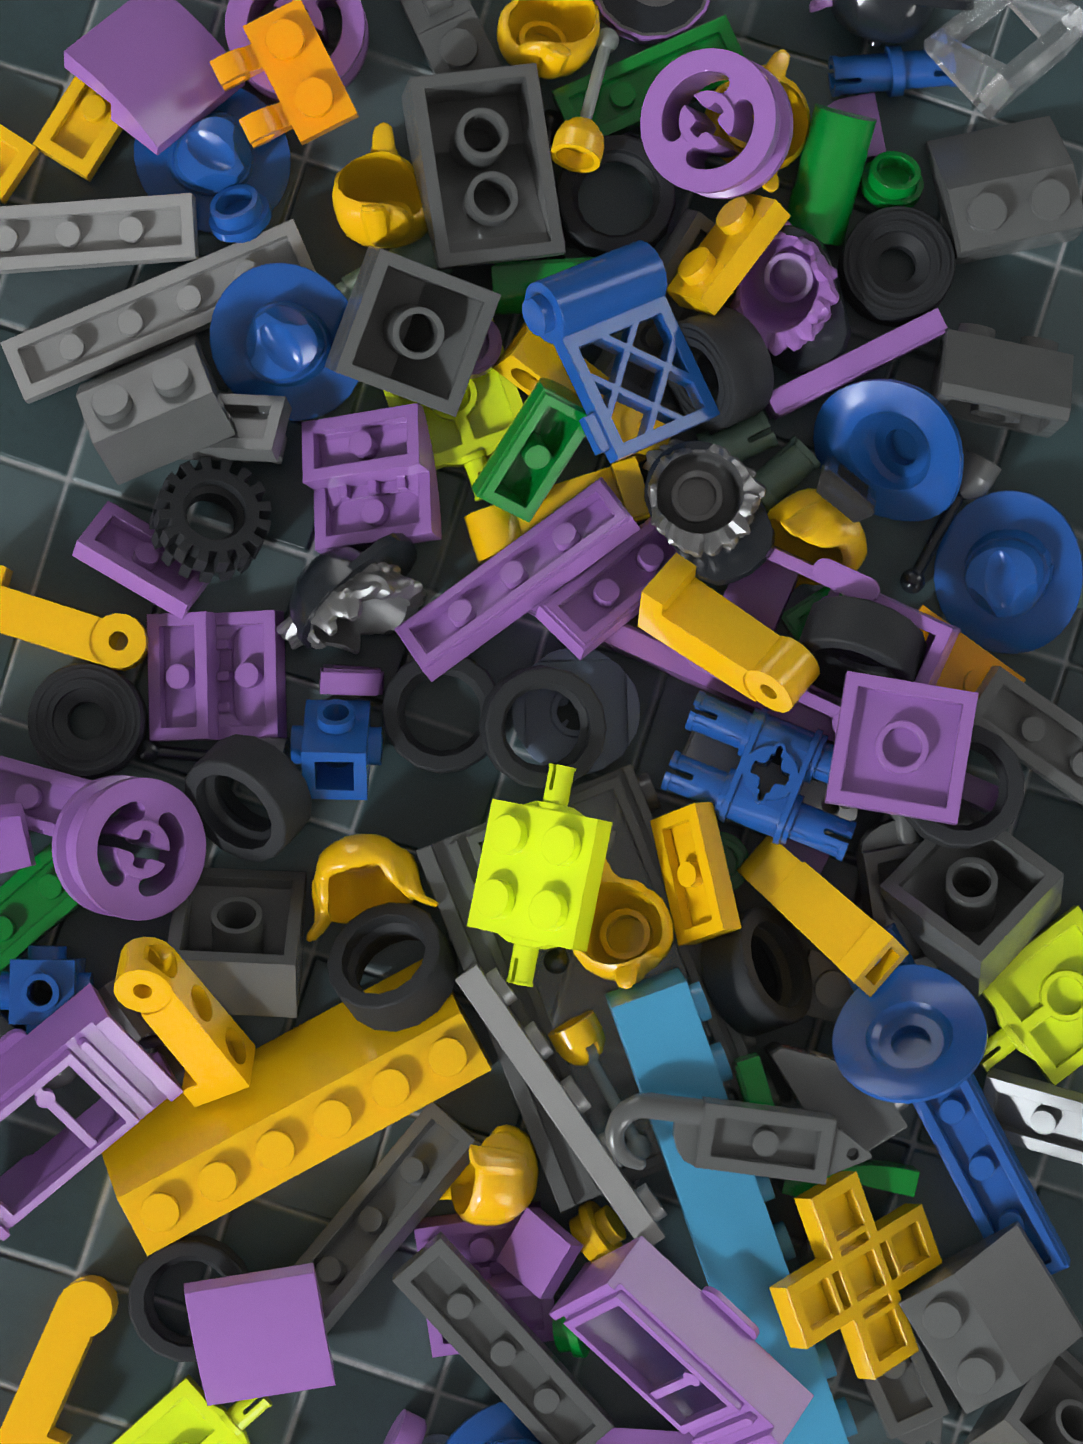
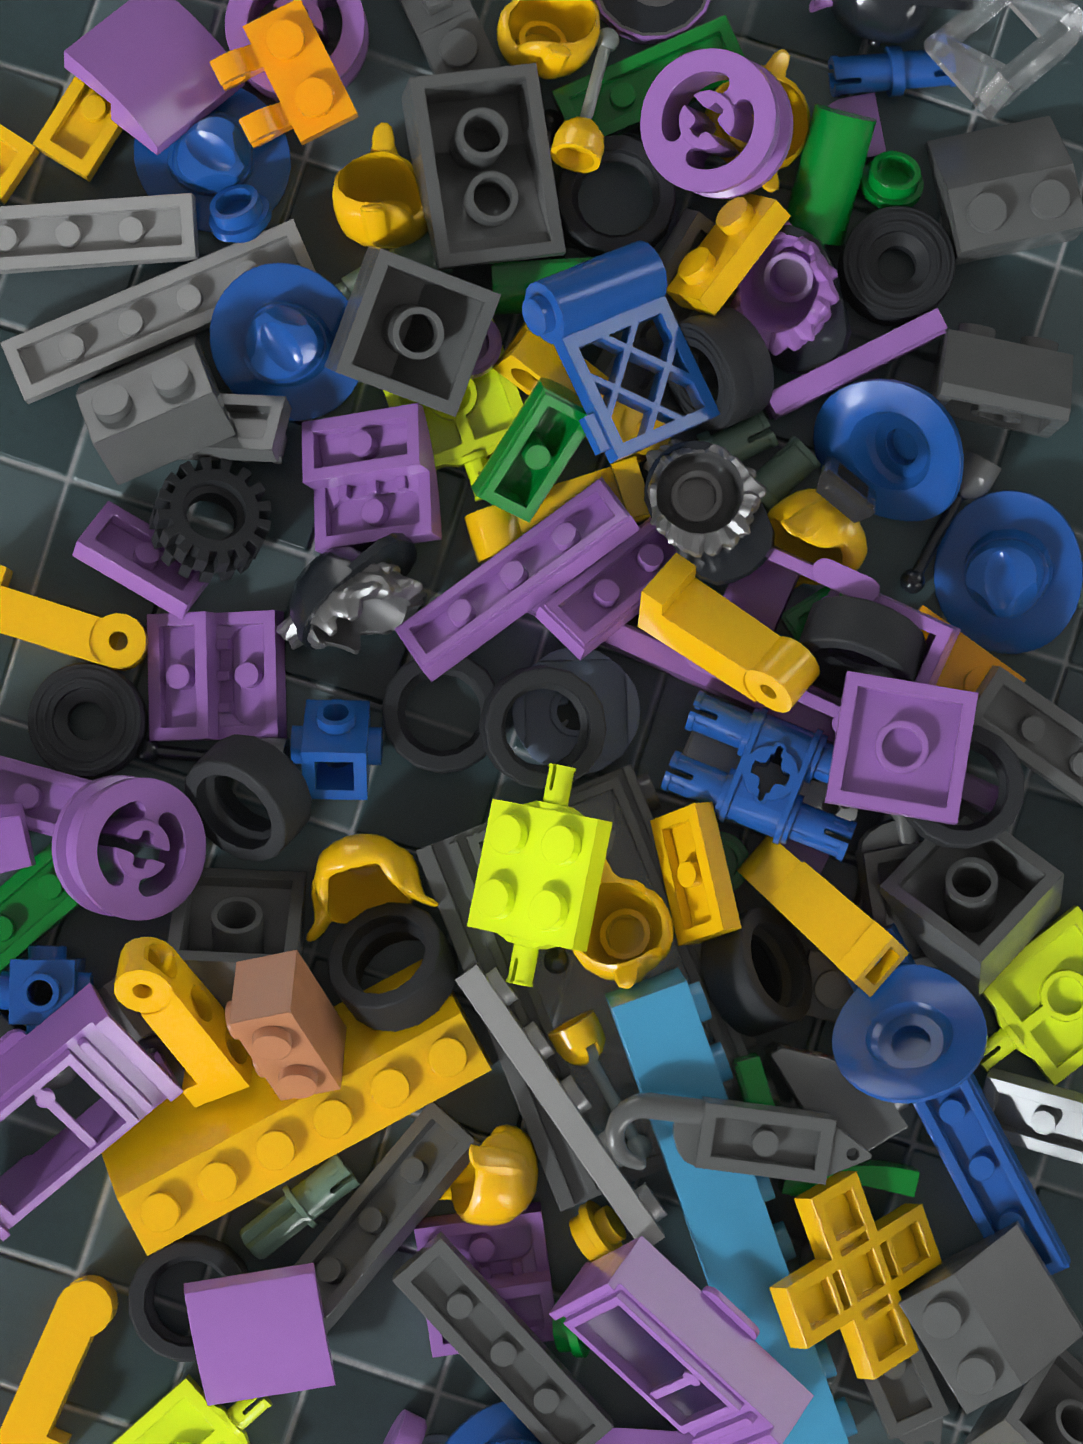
(287, 1025): none -> nougat brick
(298, 1207): none -> sand green axle
(351, 680): medium lavender tile -> none
(539, 1252): medium lavender tile -> none

